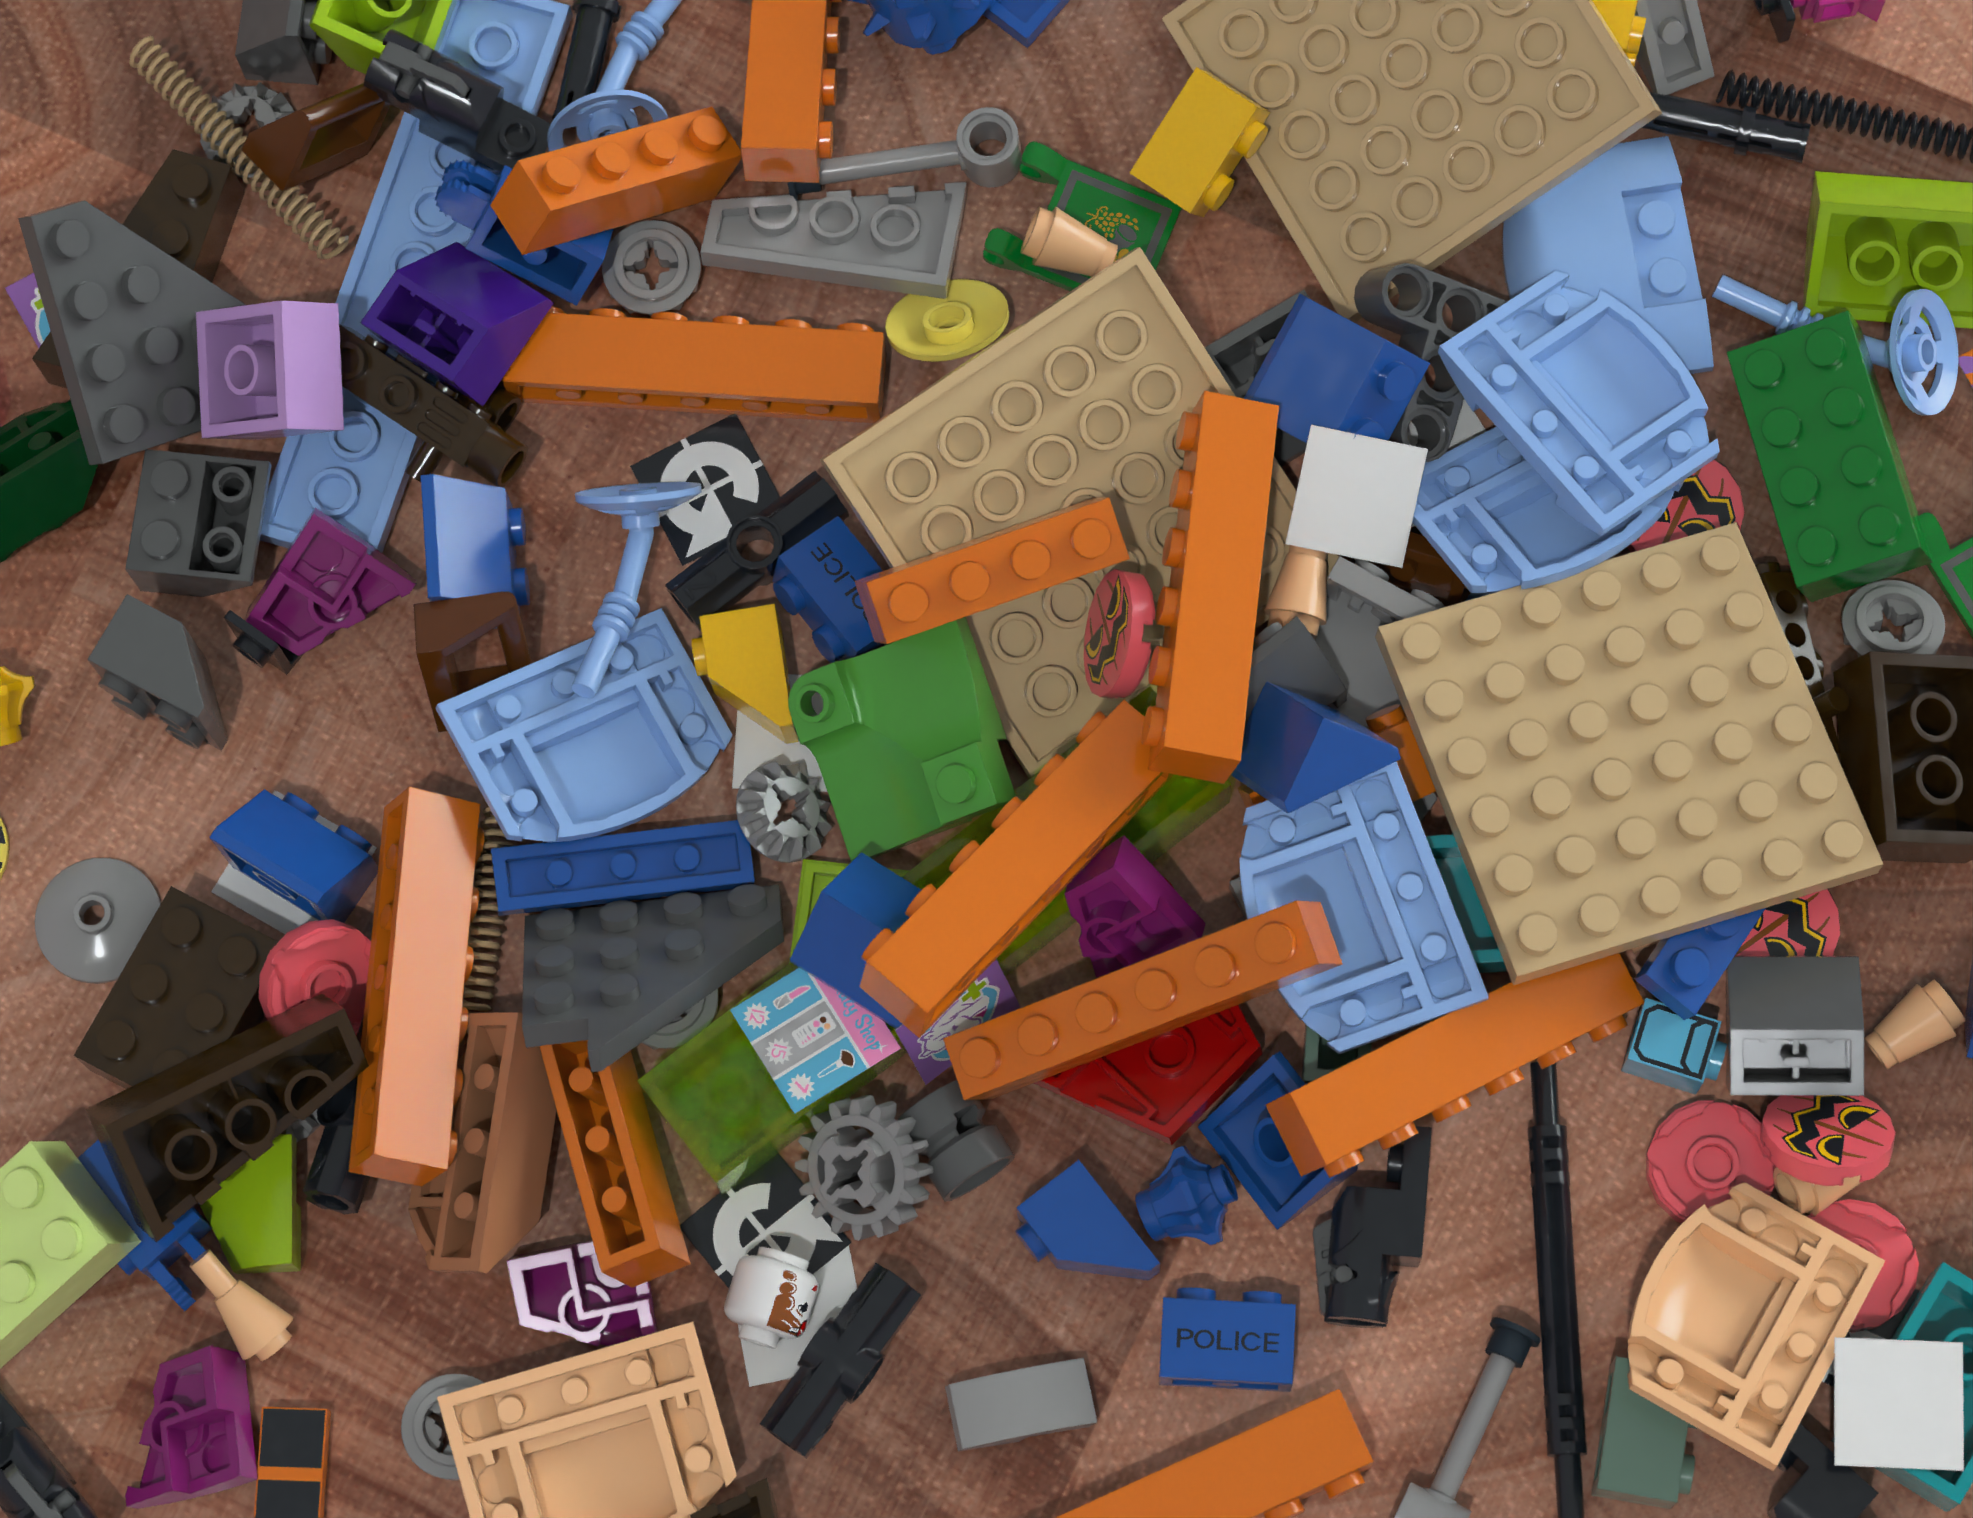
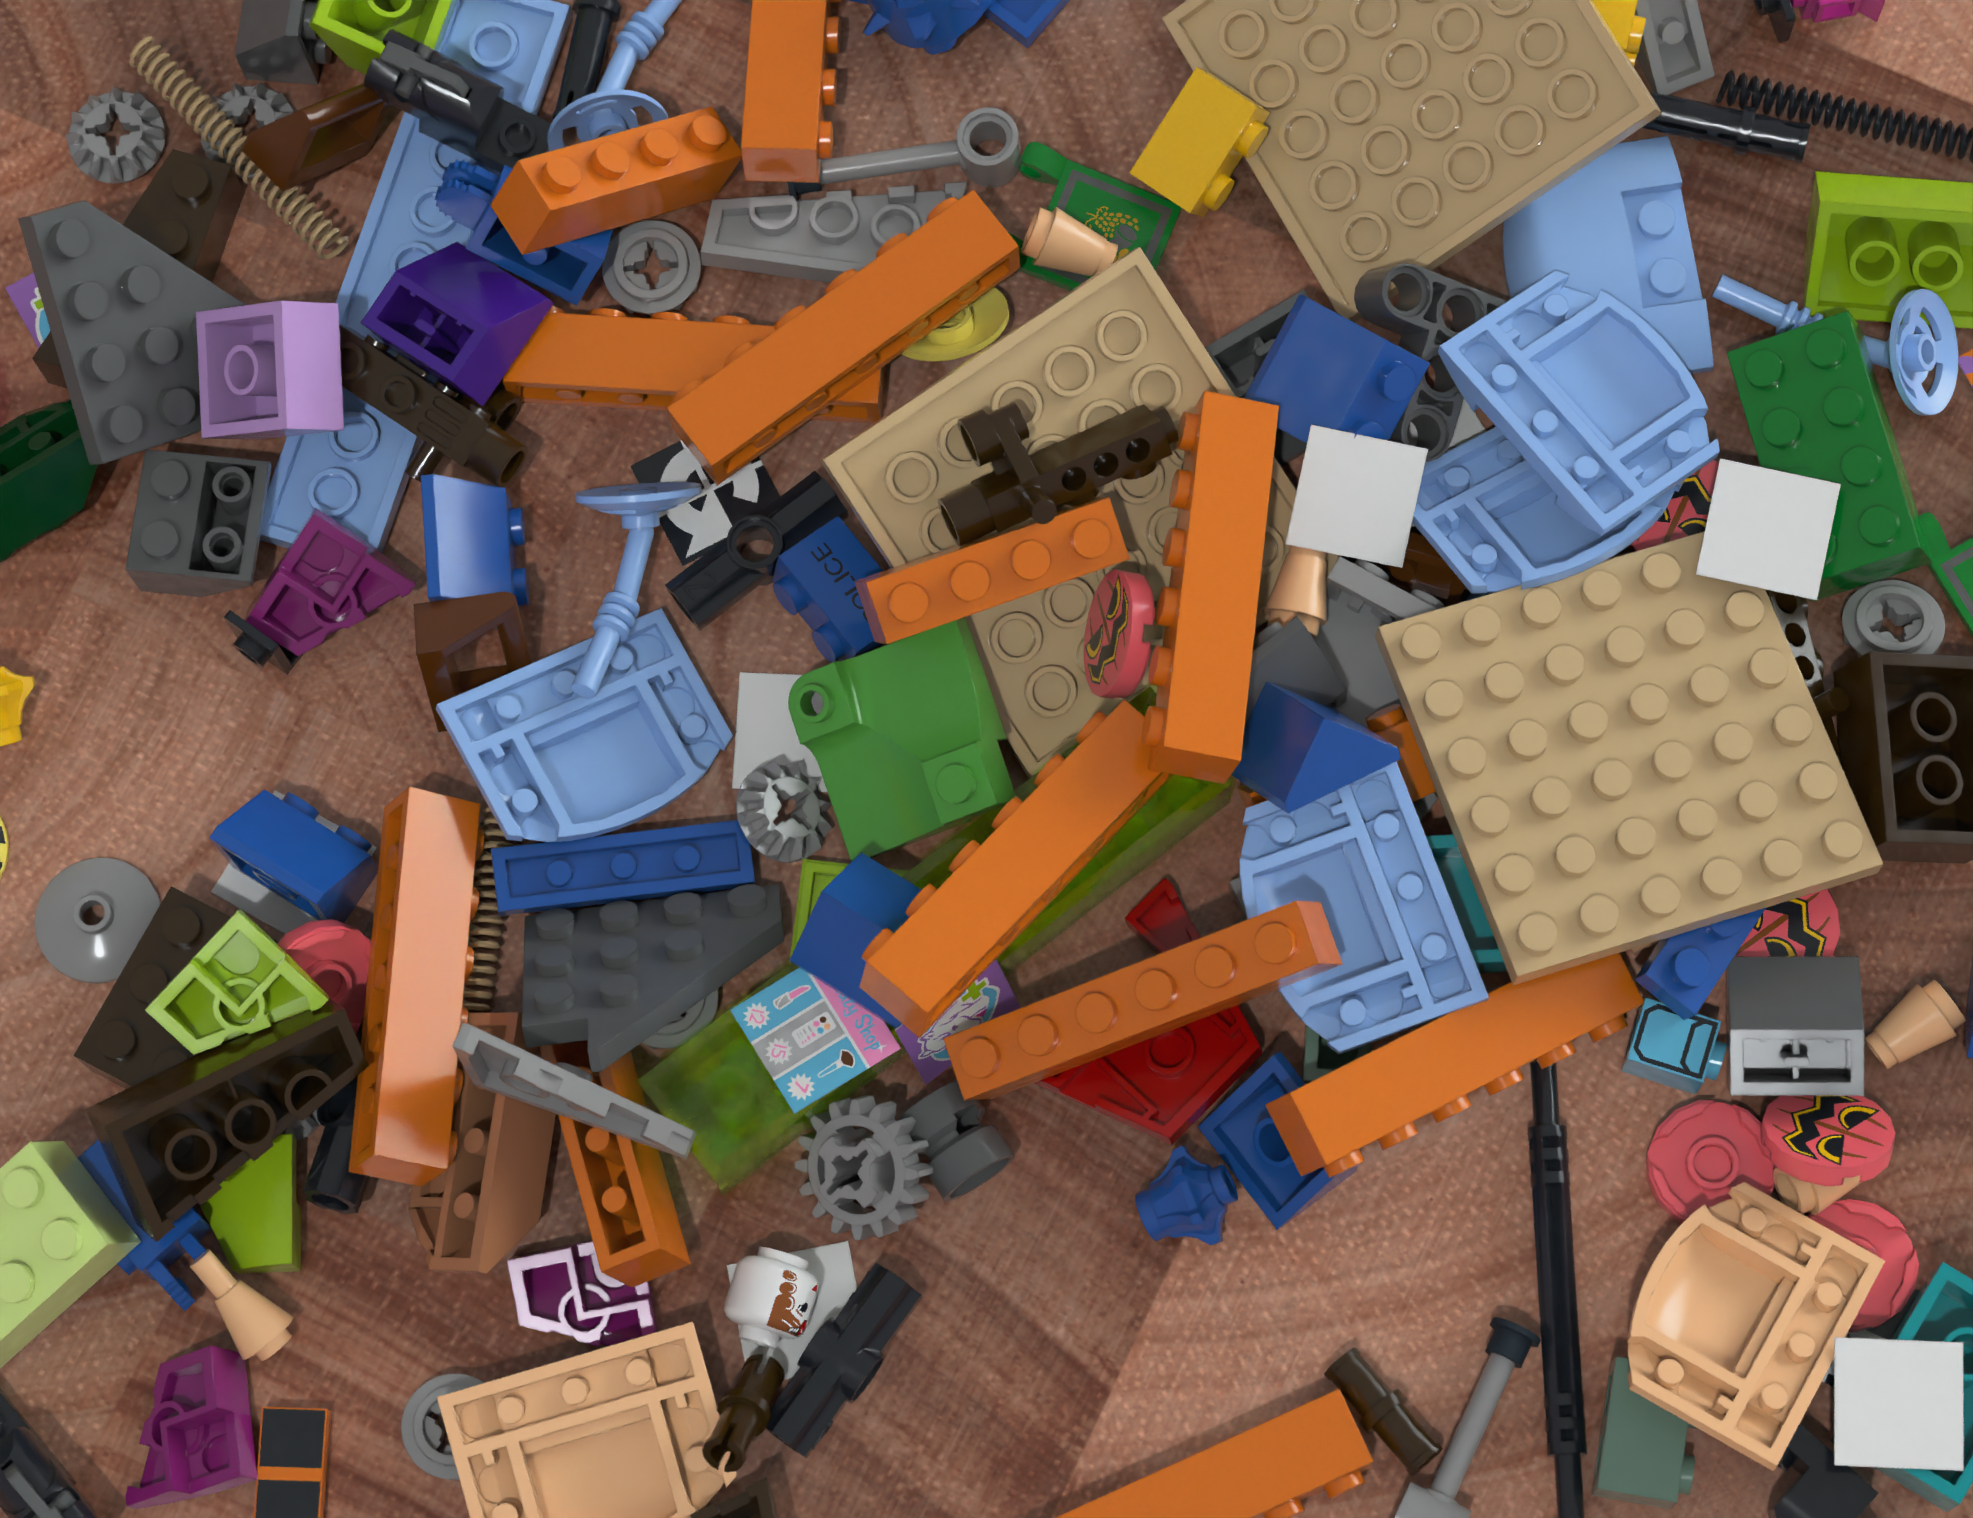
(135, 152): none -> light grey gear
(161, 671): dark grey slope -> none
(234, 988): none -> lime slope
(564, 1091): none -> light grey wing
(743, 1413): none -> dark brown pin
(748, 665): yellow slope -> none
(763, 1213): sticker -> none
(843, 335): none -> orange brick
(1020, 1404): light grey slope -> none
(1062, 473): none -> dark brown piece
(1082, 1229): blue slope -> none
(1127, 910): magenta slope -> none
(1227, 1341): blue brick -> none
(1371, 1234): black plate -> none
(1383, 1411): none -> dark brown pin
(1768, 529): none -> white sticker

